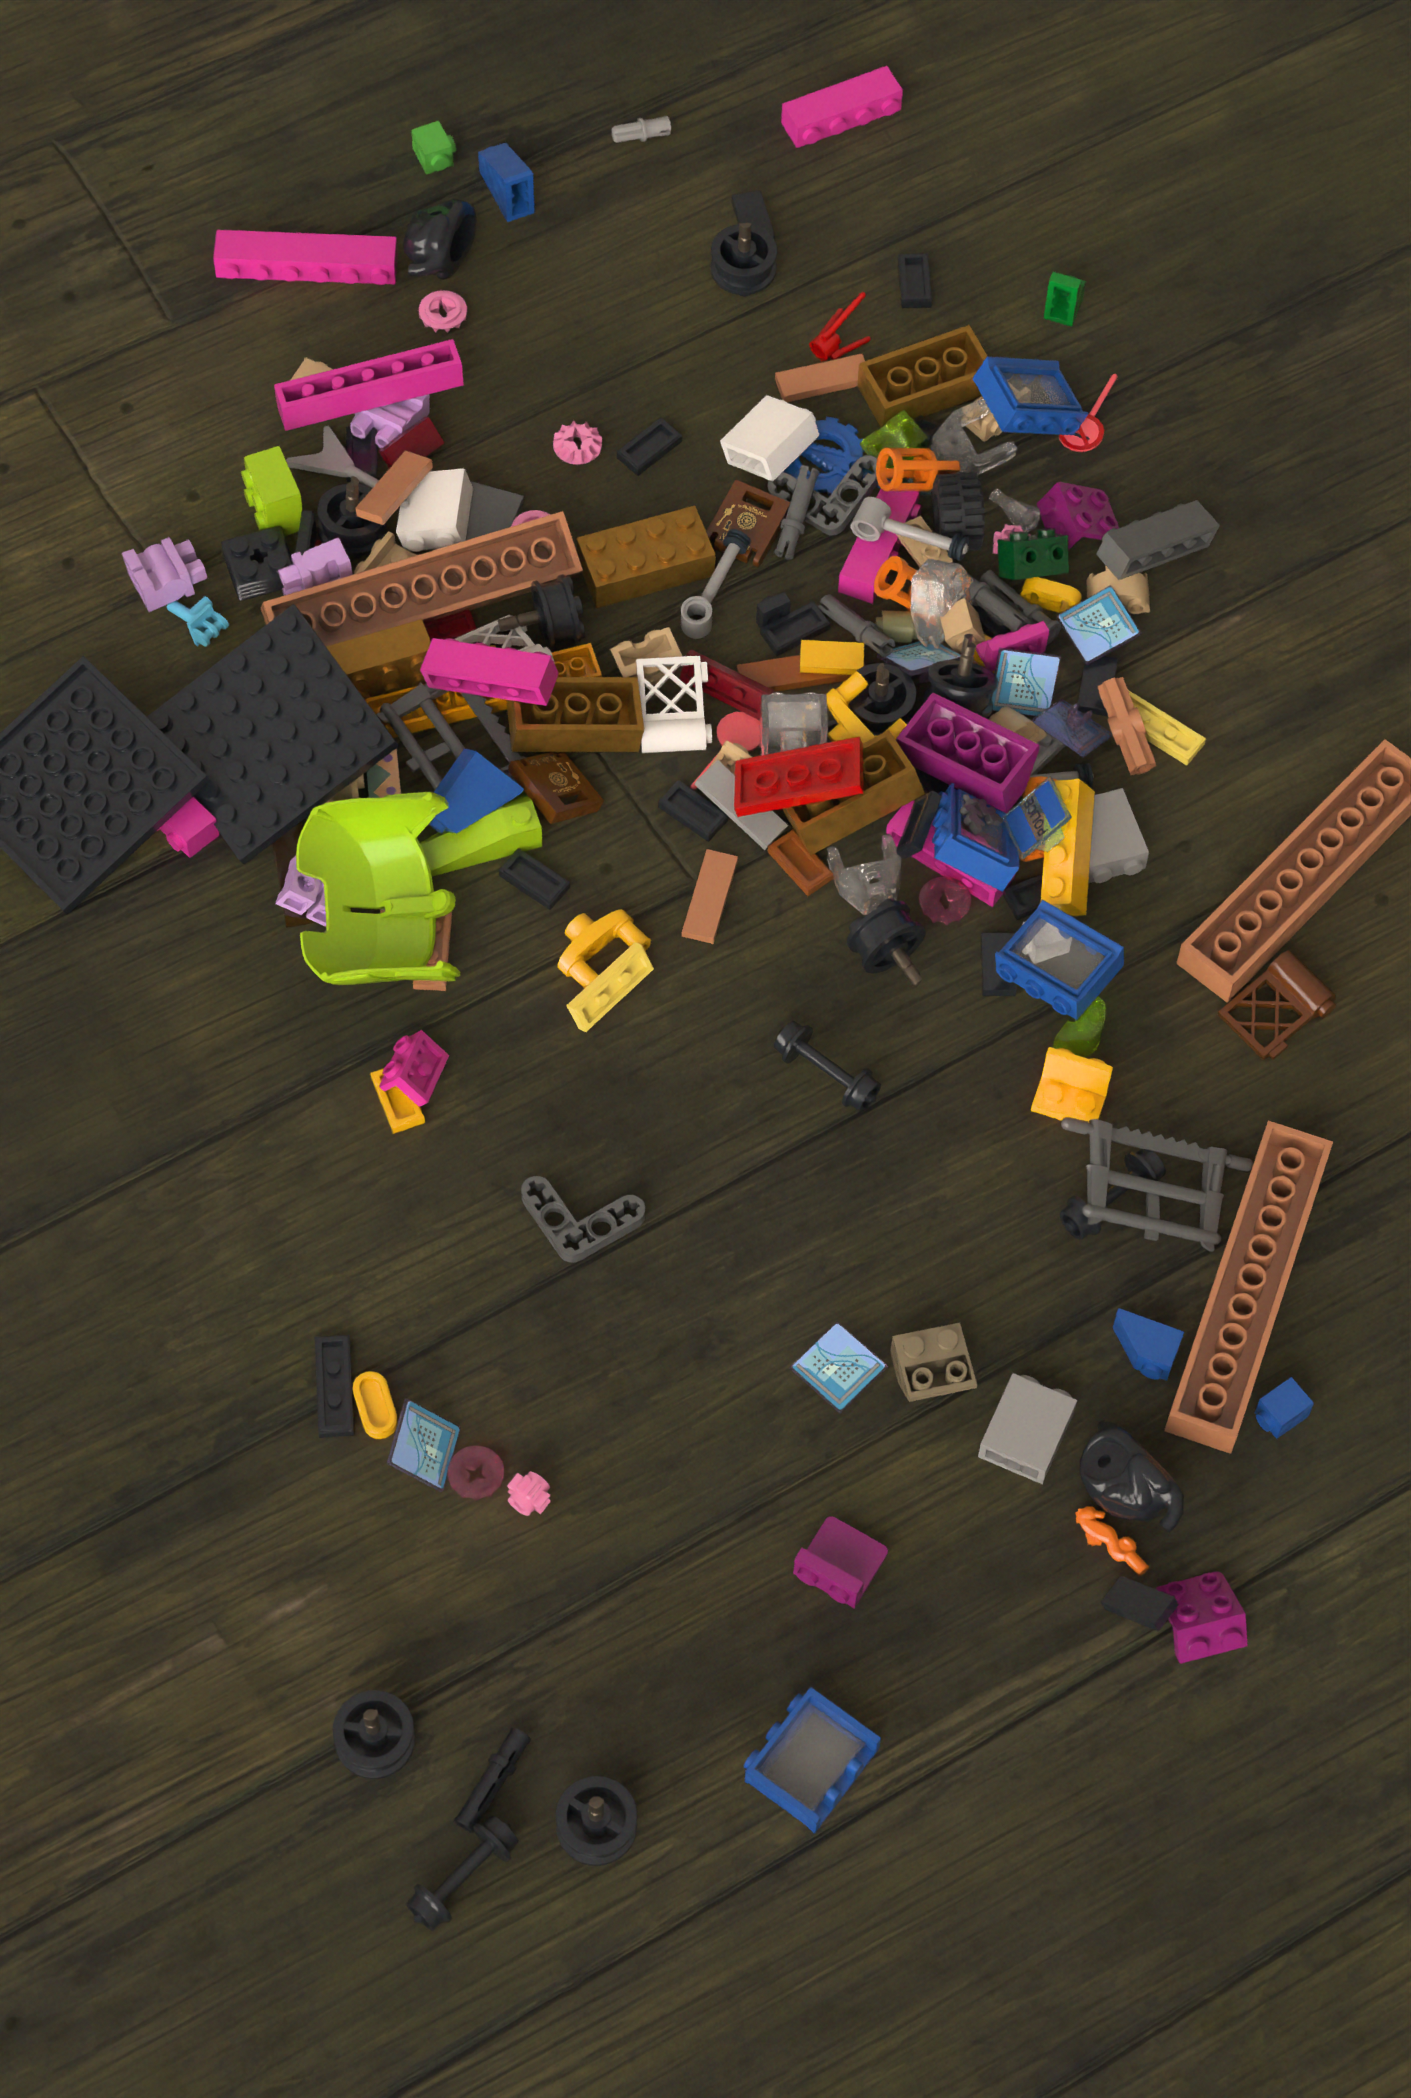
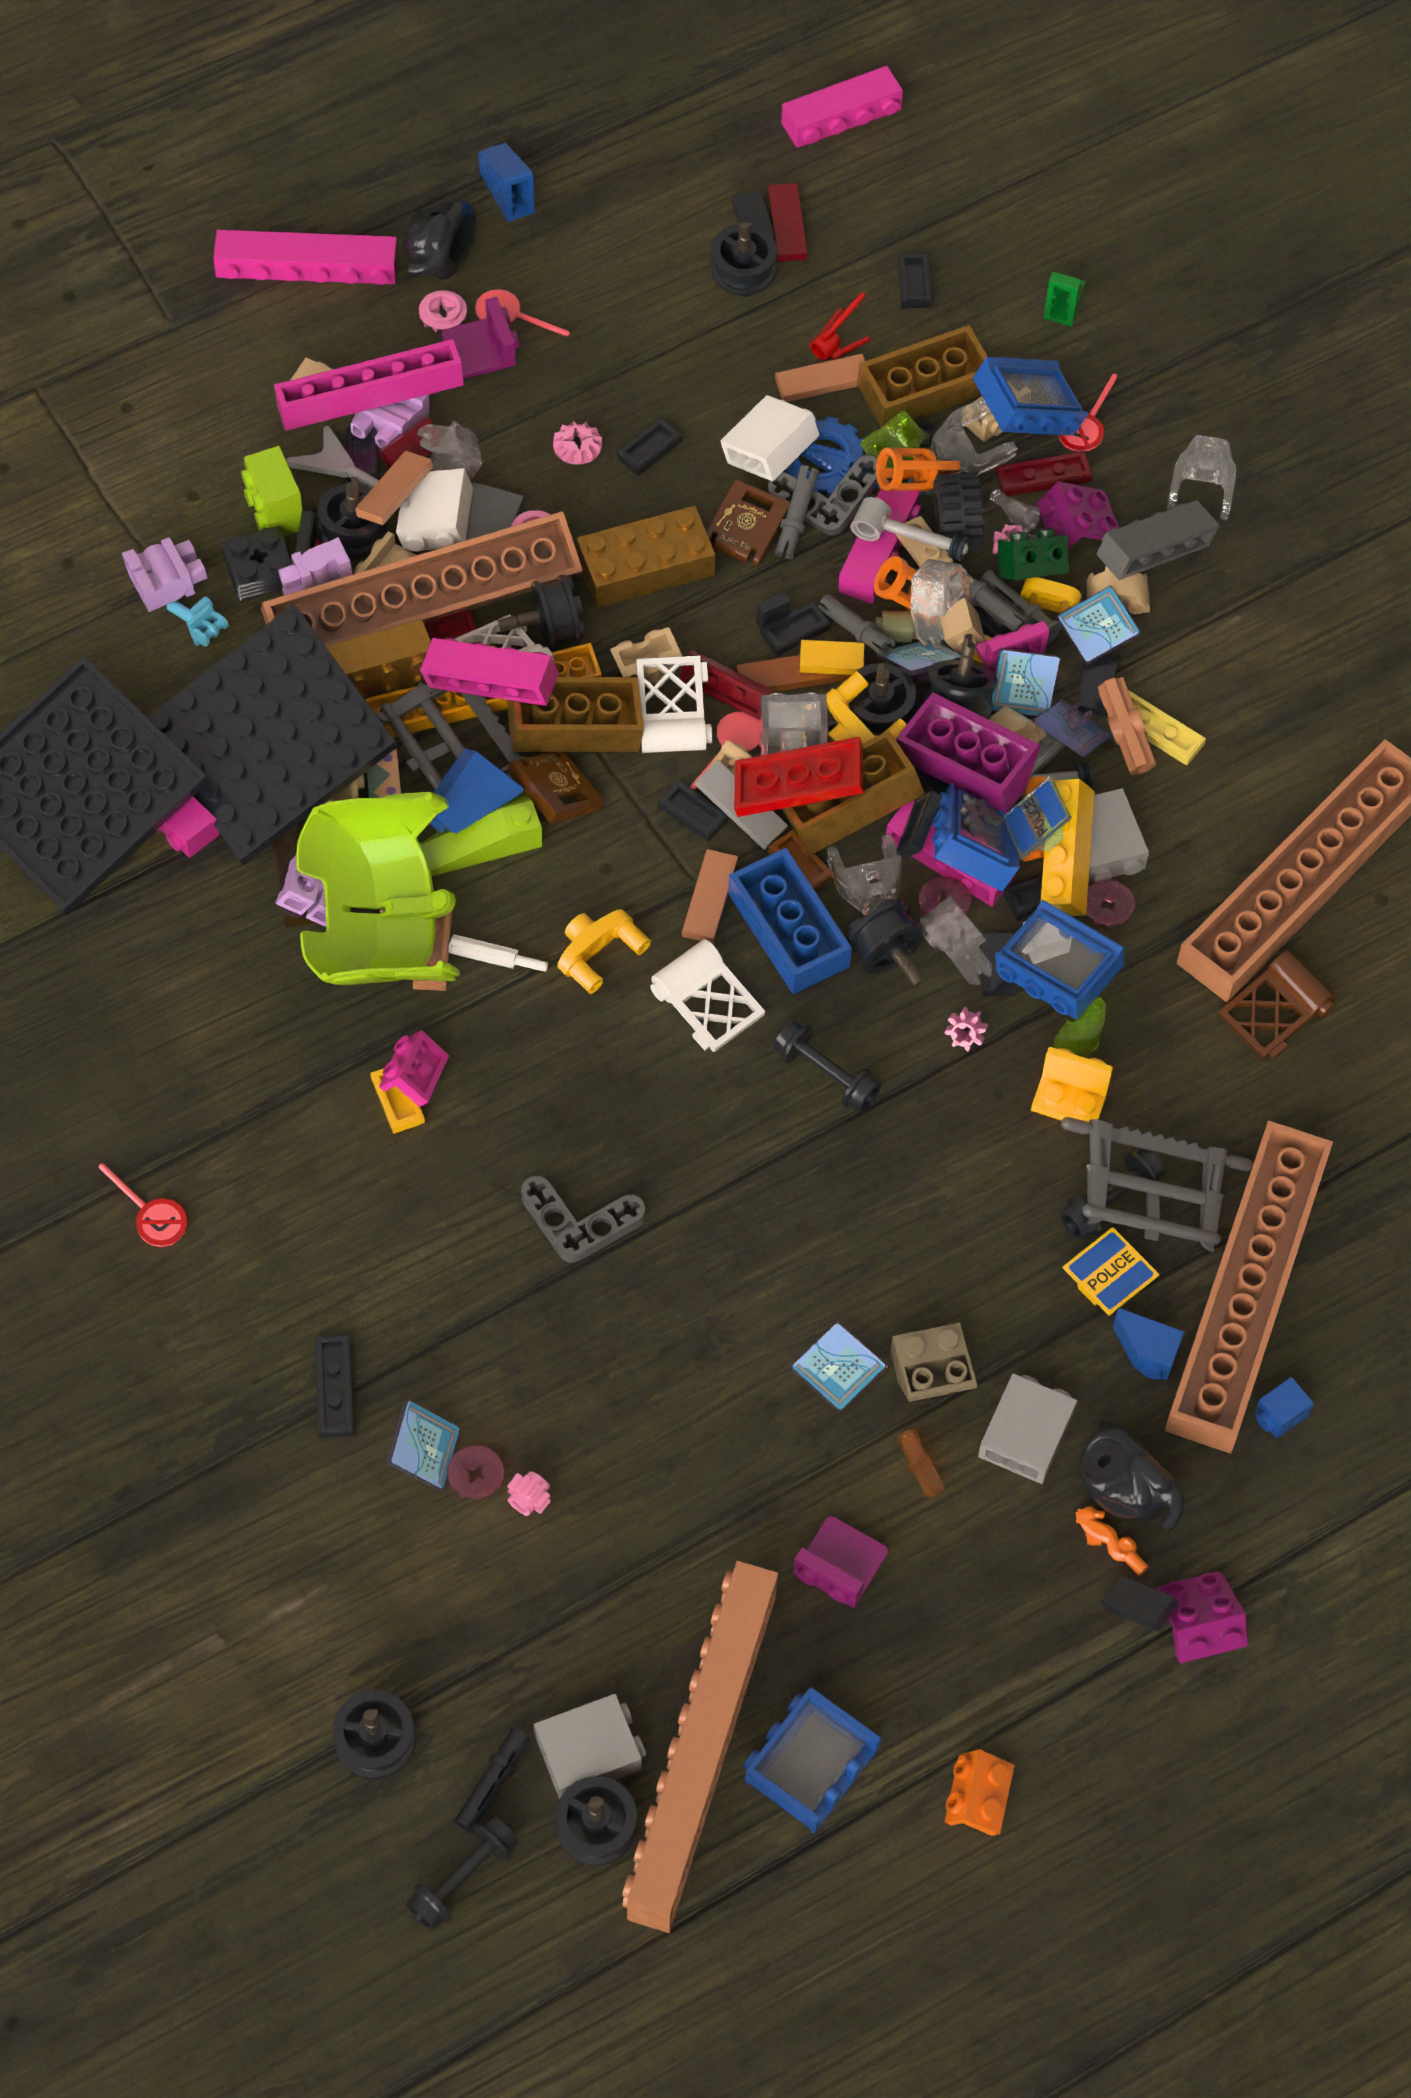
(159, 1221): none -> piece
(375, 1405): yellow tile -> none
(433, 147): bright green brick -> none
(452, 448): none -> clear piece
(485, 343): none -> magenta bracket
(492, 953): none -> white axle
(512, 304): none -> coral piece
(534, 879): black tile -> none
(589, 1743): none -> light grey brick
(610, 987): light yellow tile -> none
(642, 129): light grey axle -> none
(686, 979): none -> white piece
(702, 1747): none -> nougat brick
(735, 543): light grey piece -> none
(787, 222): none -> dark red tile
(789, 921): none -> blue brick
(920, 1463): none -> clear orange axle
(958, 937): none -> clear piece
(962, 1037): none -> bright pink gear
(979, 1791): none -> orange bracket
(1043, 473): none -> dark red tile
(1110, 1271): none -> piece
(1111, 892): none -> clear pink gear
(1220, 465): none -> clear piece

